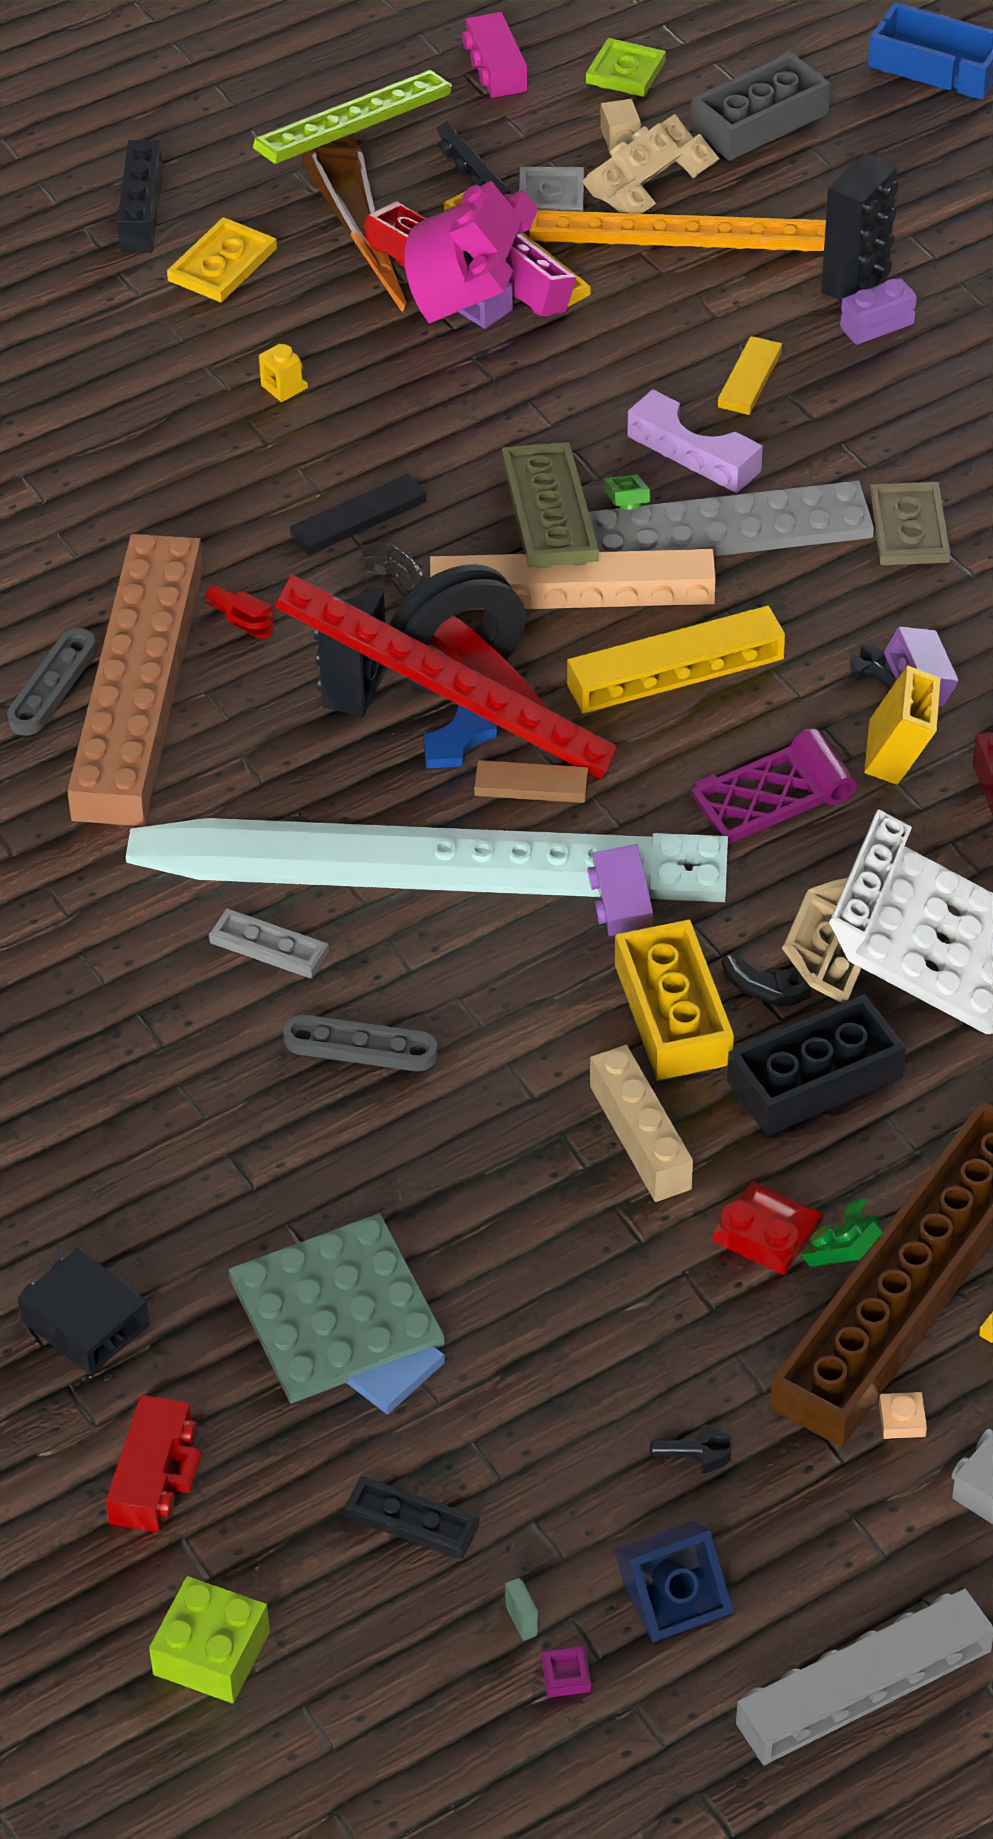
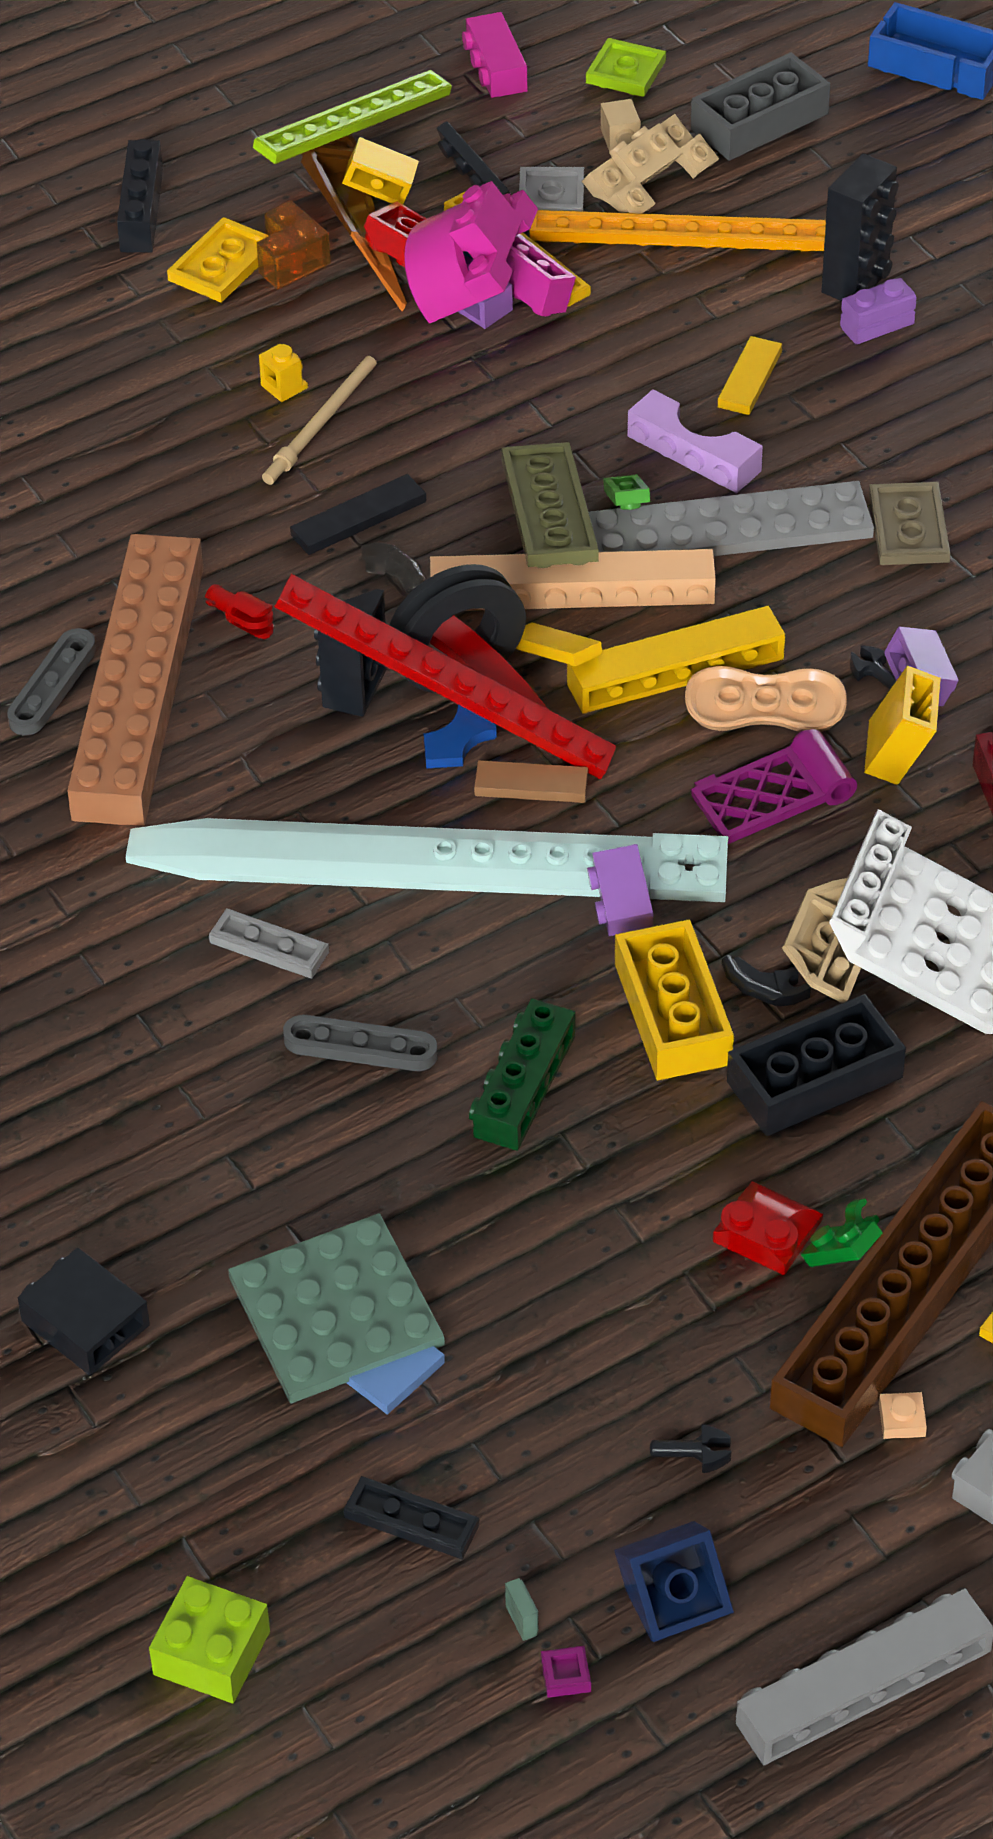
(145, 1469): red piece -> none
(287, 456): none -> tan bar
(293, 247): none -> clear orange brick
(380, 171): none -> yellow brick
(523, 1074): none -> dark green brick
(558, 645): none -> yellow tile
(641, 1123): tan brick -> none
(733, 698): none -> light nougat plate

